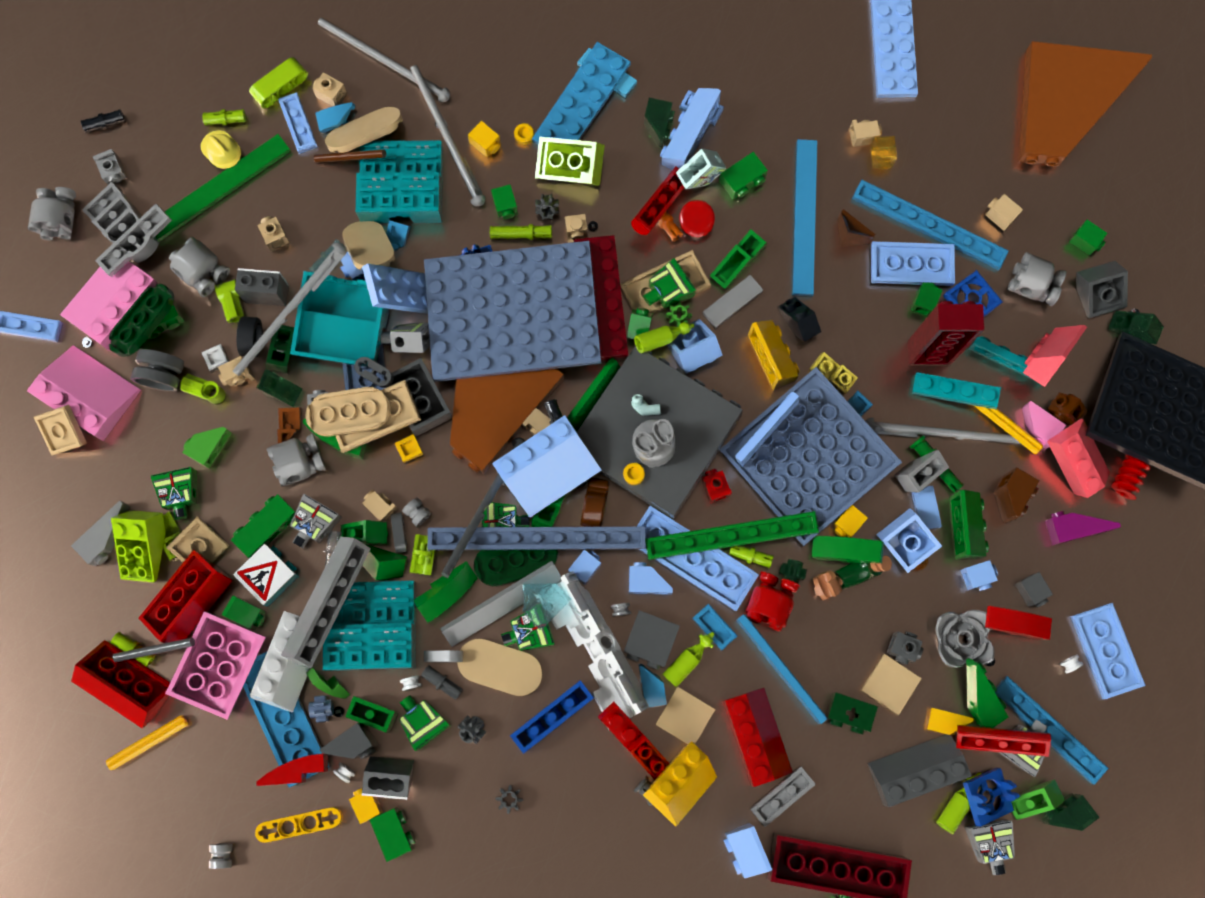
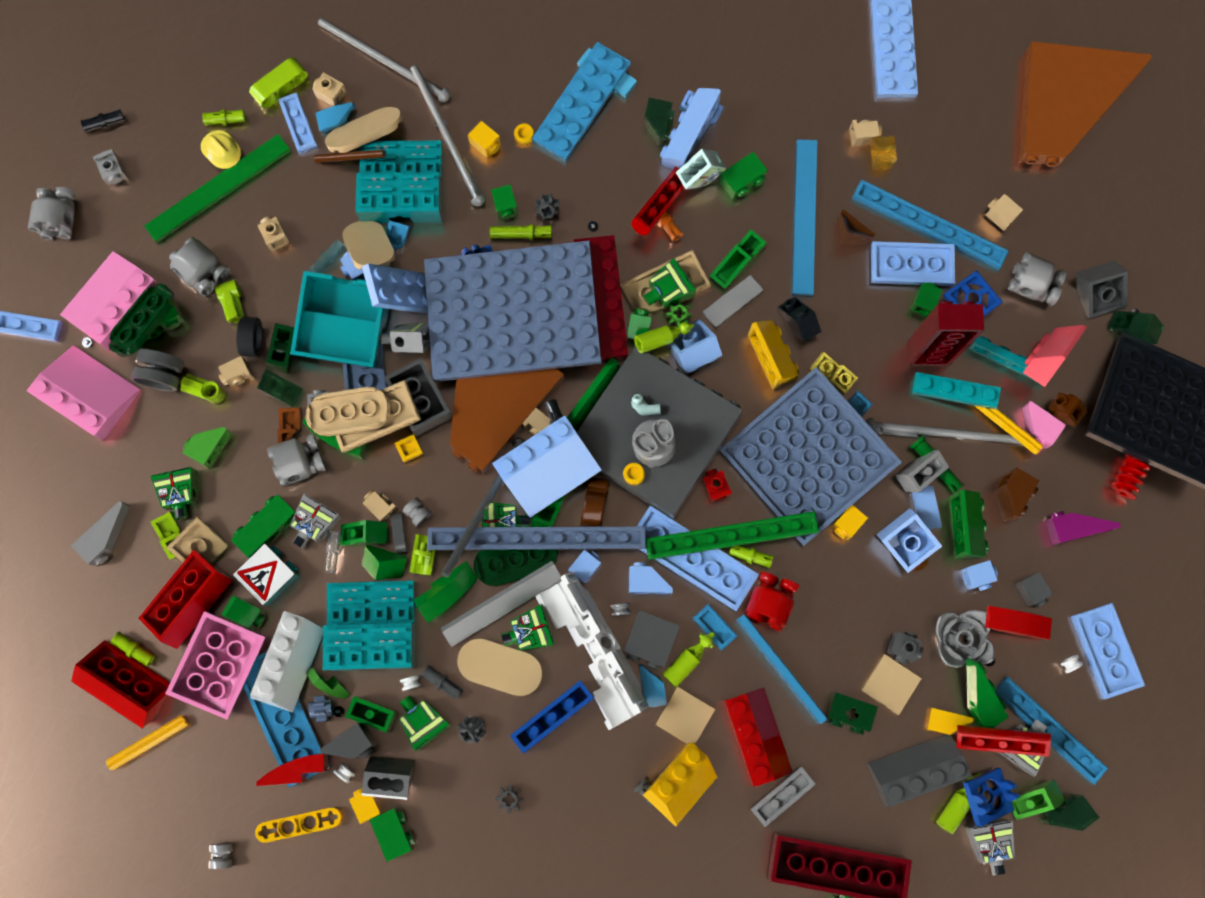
(60, 430): tan tile -> none
(125, 227): light grey slope -> none
(139, 544): lime slope -> none
(155, 649): dark grey bar -> none
(215, 357): white tile -> none
(261, 287): dark grey piece -> none
(313, 283): light grey bar -> none
(325, 602): light grey brick -> none
(372, 376): dark grey beam -> none
(445, 656): light grey beam -> none
(543, 602): clear light blue slope -> none
(570, 161): lime slope -> none
(576, 227): tan brick -> none
(633, 740): red slope -> none
(697, 218): red piece -> none
(747, 850): light blue slope -> none
(767, 428): light blue tile -> none
(793, 570): clear green gear -> none
(832, 583): piece -> none
(847, 549): green slope -> none
(1080, 459): coral slope -> none
(1089, 238): green brick -> none

